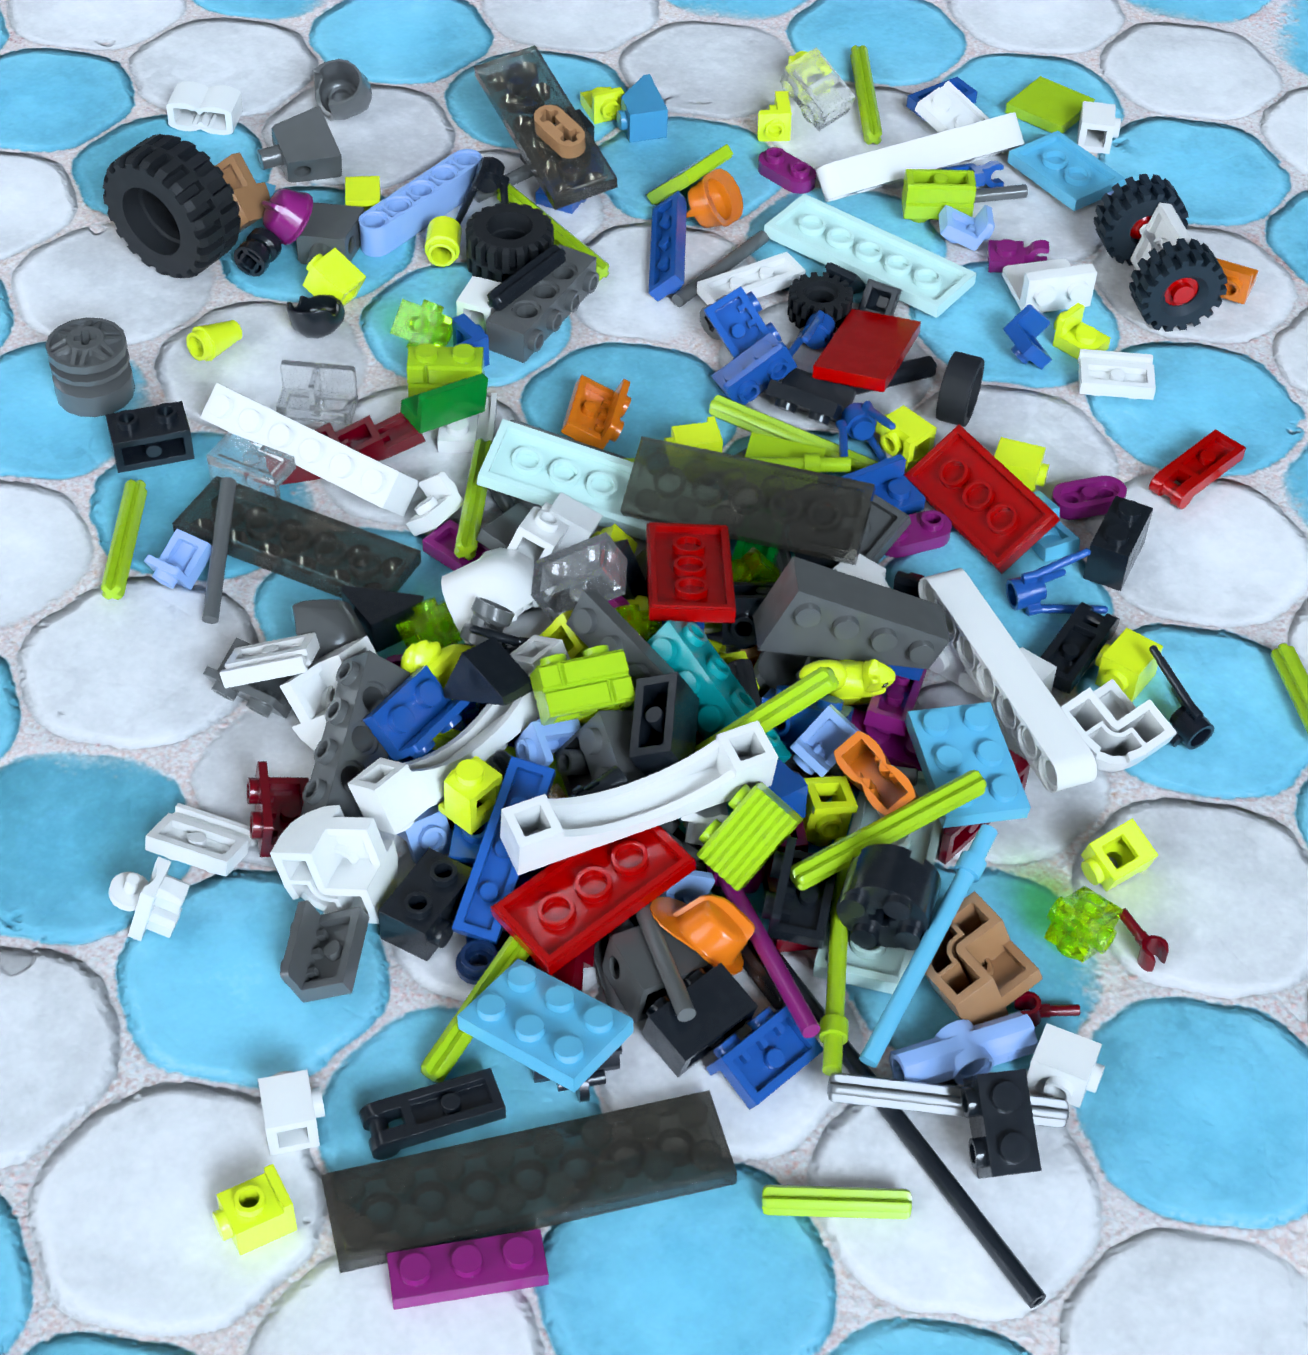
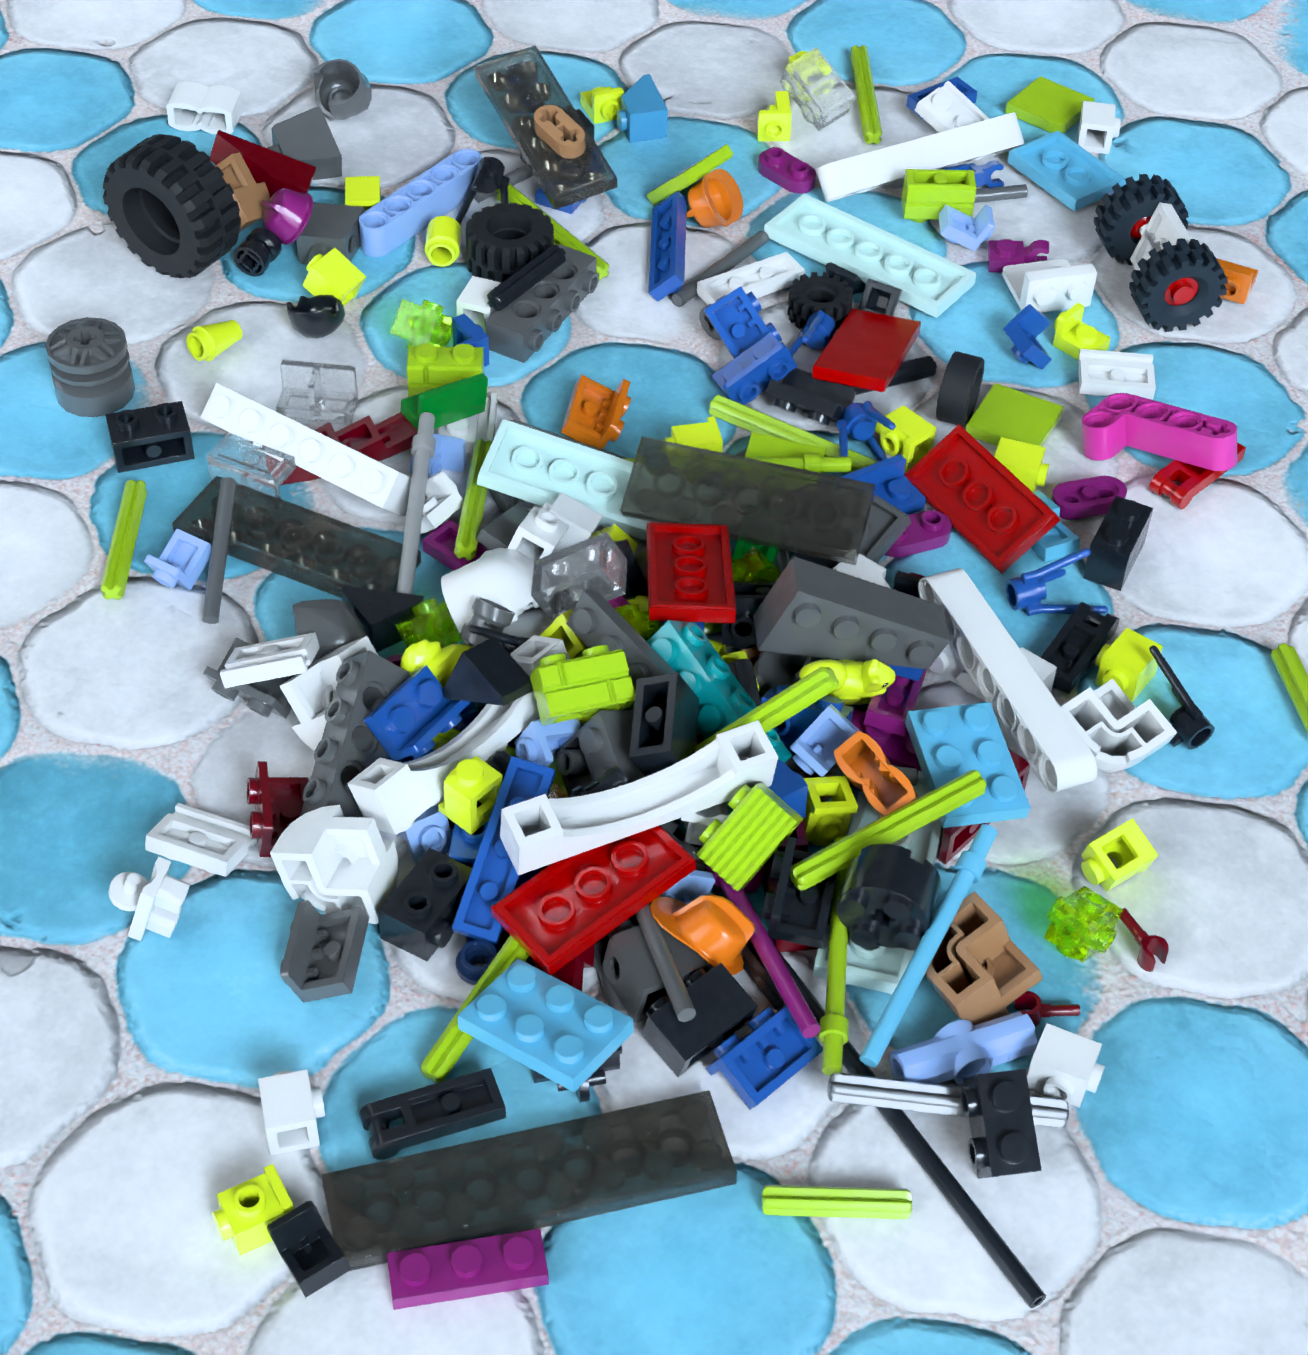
(265, 164): none -> dark red slope
(308, 1248): none -> black bracket
(422, 450): none -> light grey bar
(448, 455): none -> light blue bracket
(1014, 416): none -> lime tile
(1158, 429): none -> dark pink beam

